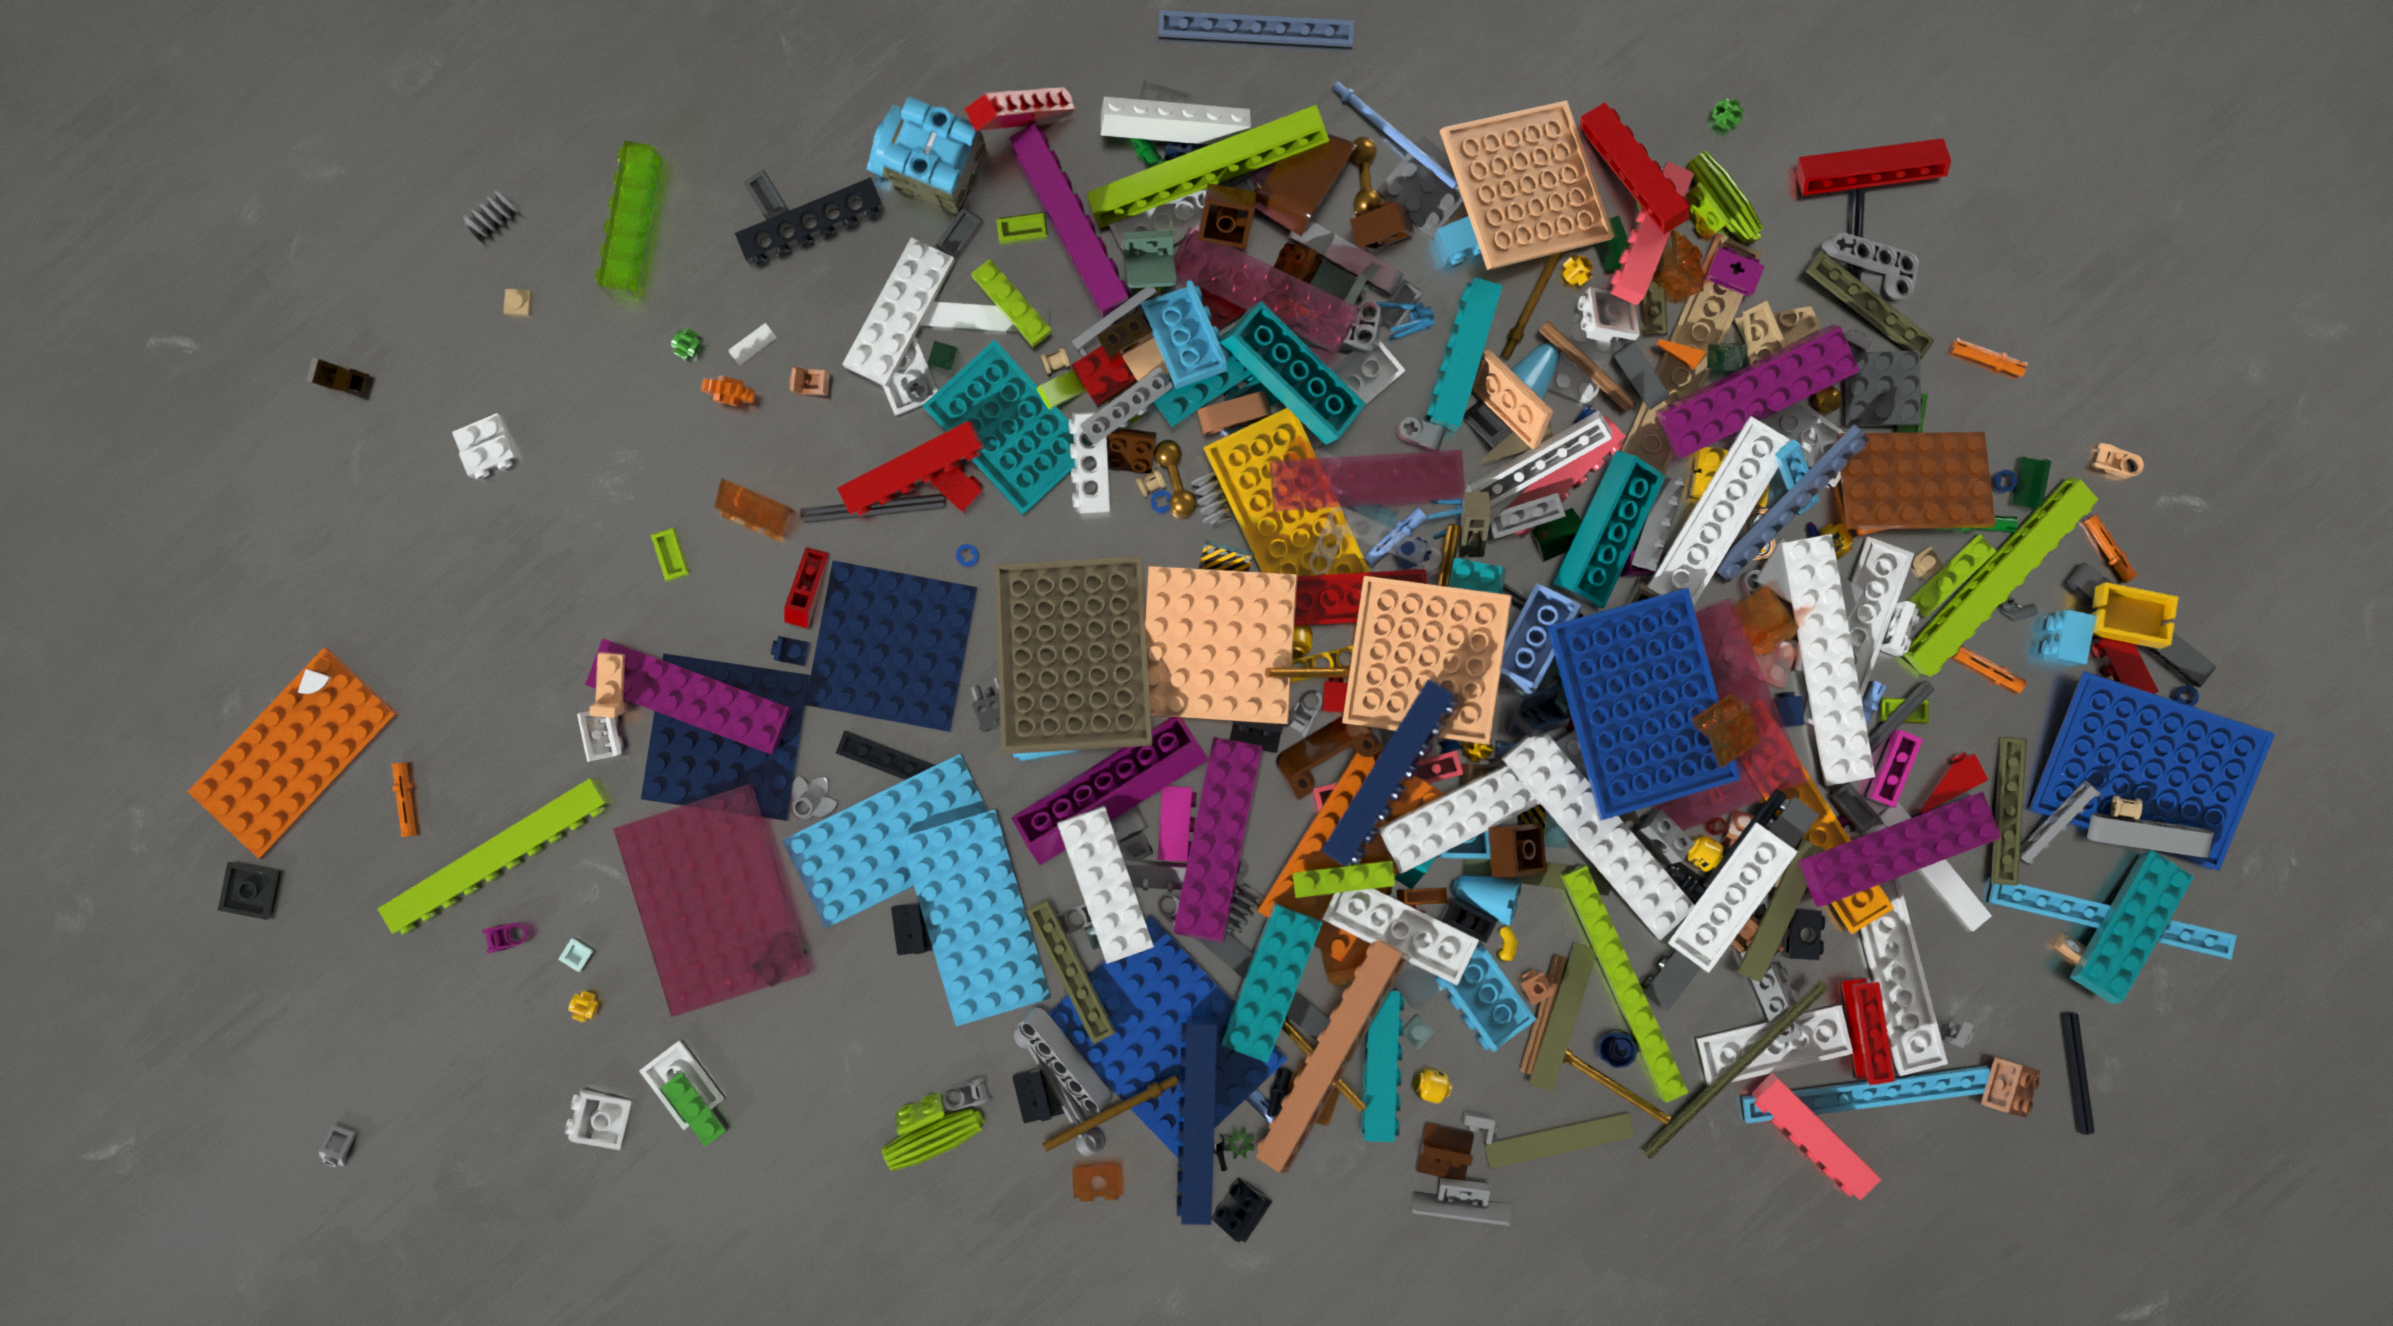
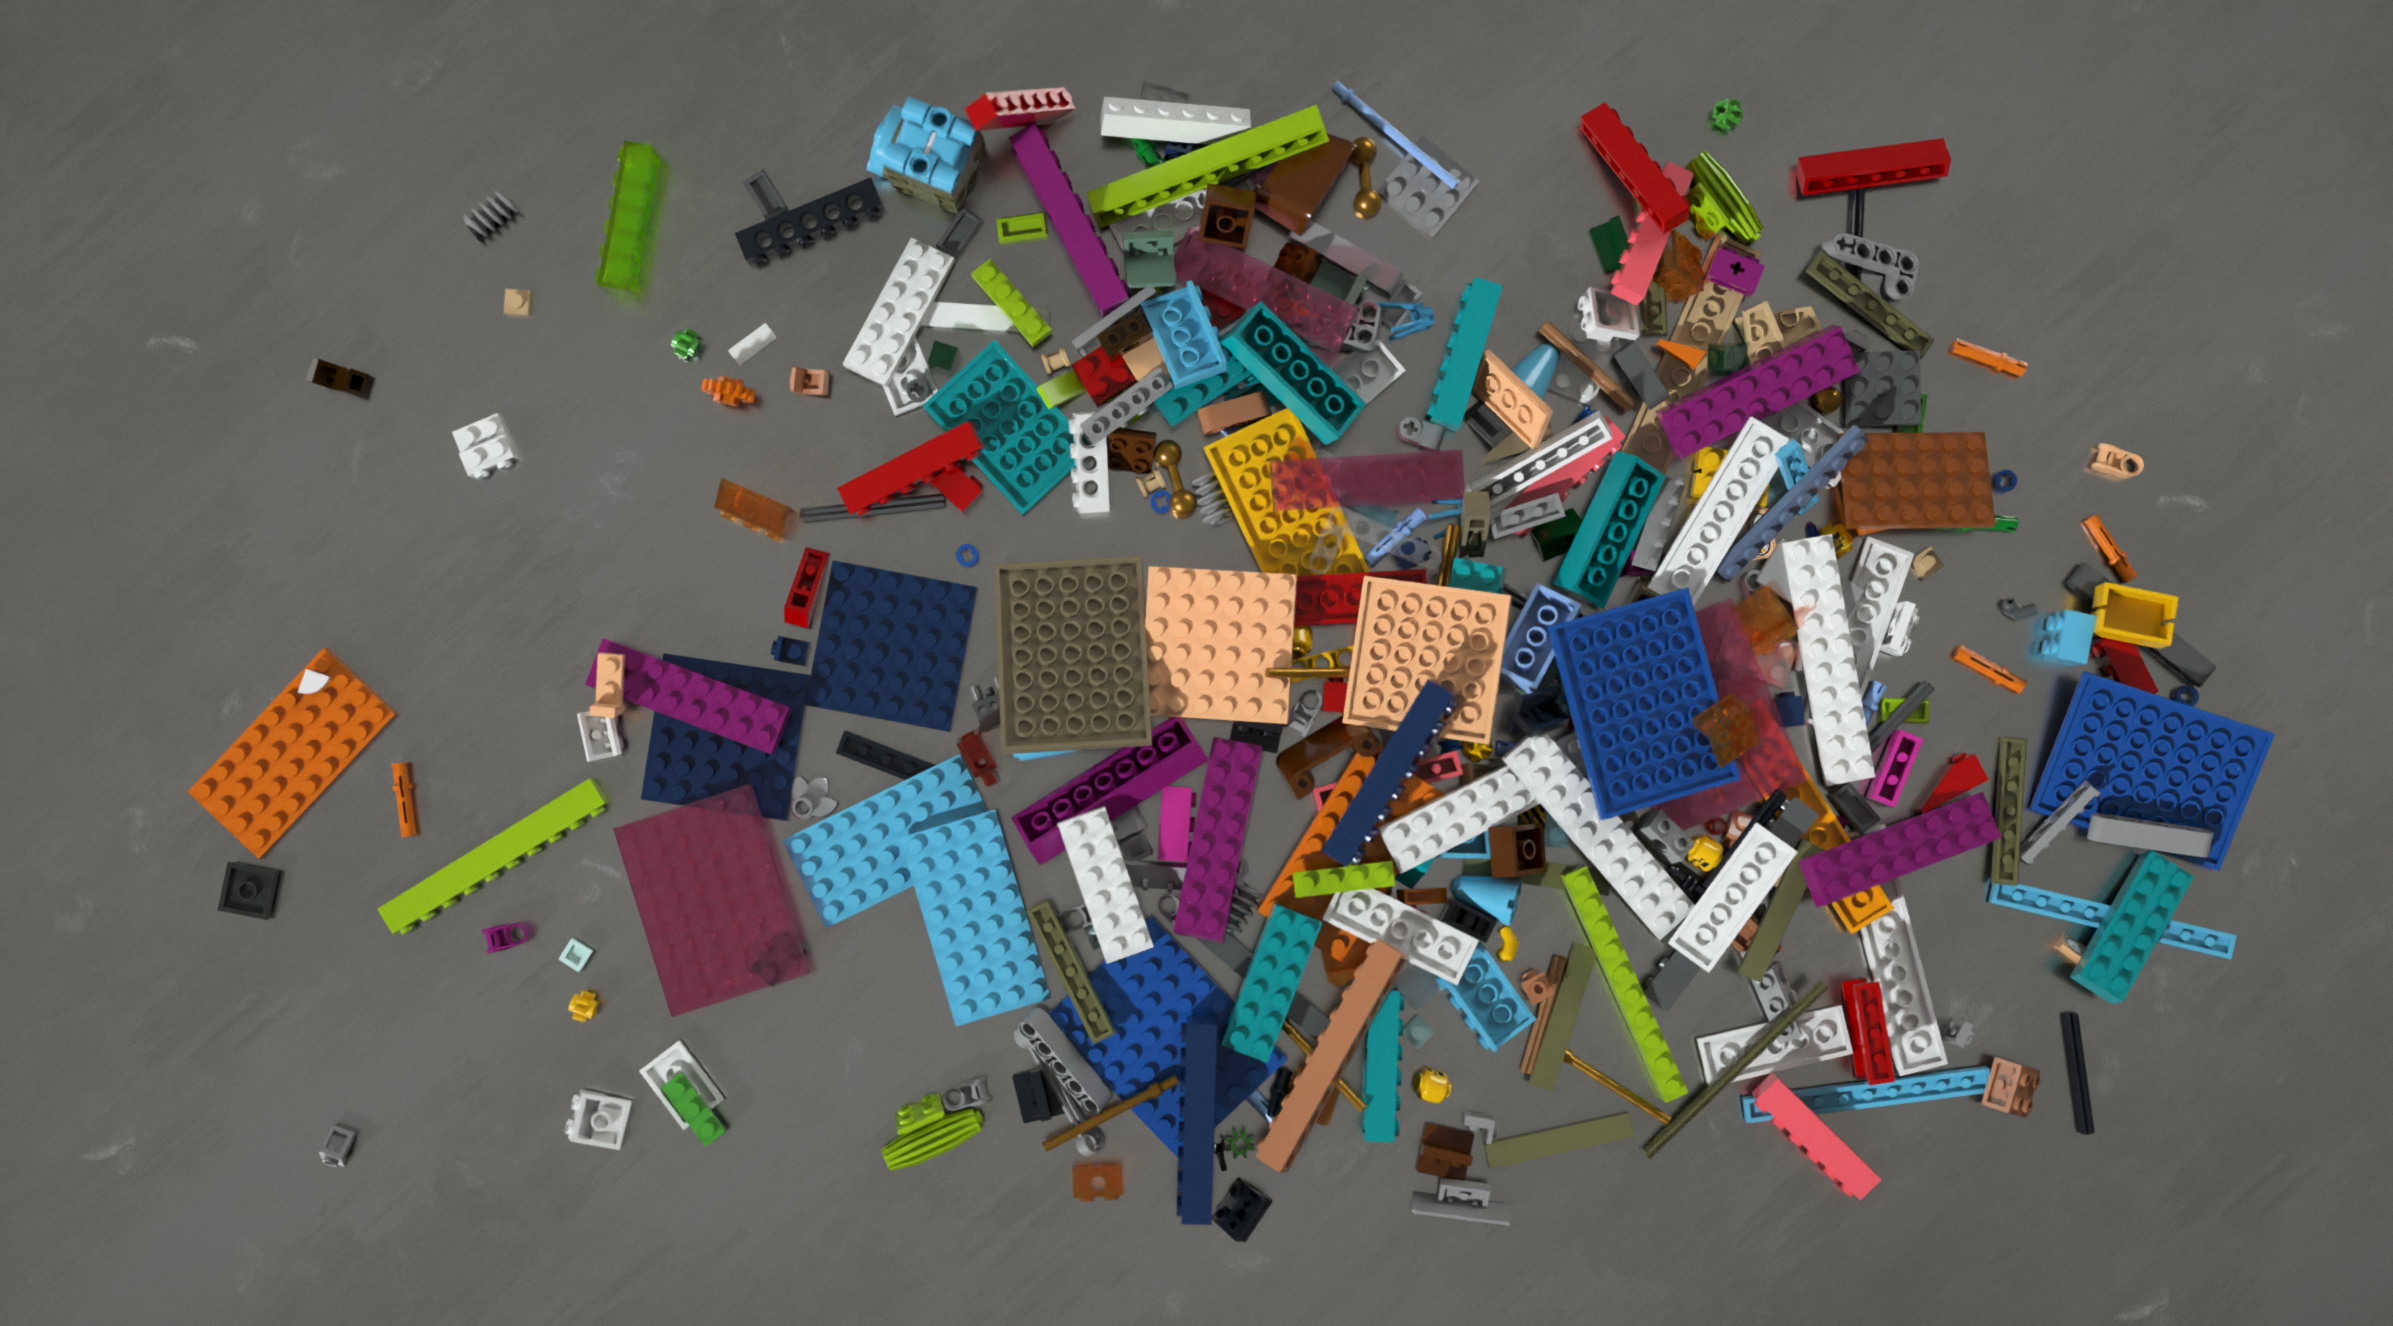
(670, 554): lime tile -> none
(910, 929): black bracket -> none
(974, 746): none -> clear red torso
(1225, 557): slope -> none
(1256, 28): sand blue plate -> none
(1382, 225): reddish brown brick -> none
(1456, 241): medium azure brick -> none
(1516, 333): pearl gold bar -> none
(1526, 184): light nougat plate -> none
(1577, 269): yellow gear -> none
(1618, 1049): dark blue hair -> none
(1813, 947): black brick -> none
(1945, 880): white tile -> none
(1952, 575): lime plate -> none
(2000, 576): lime brick -> none
(2031, 483): dark green panel -> none
(2126, 808): tan bush -> none

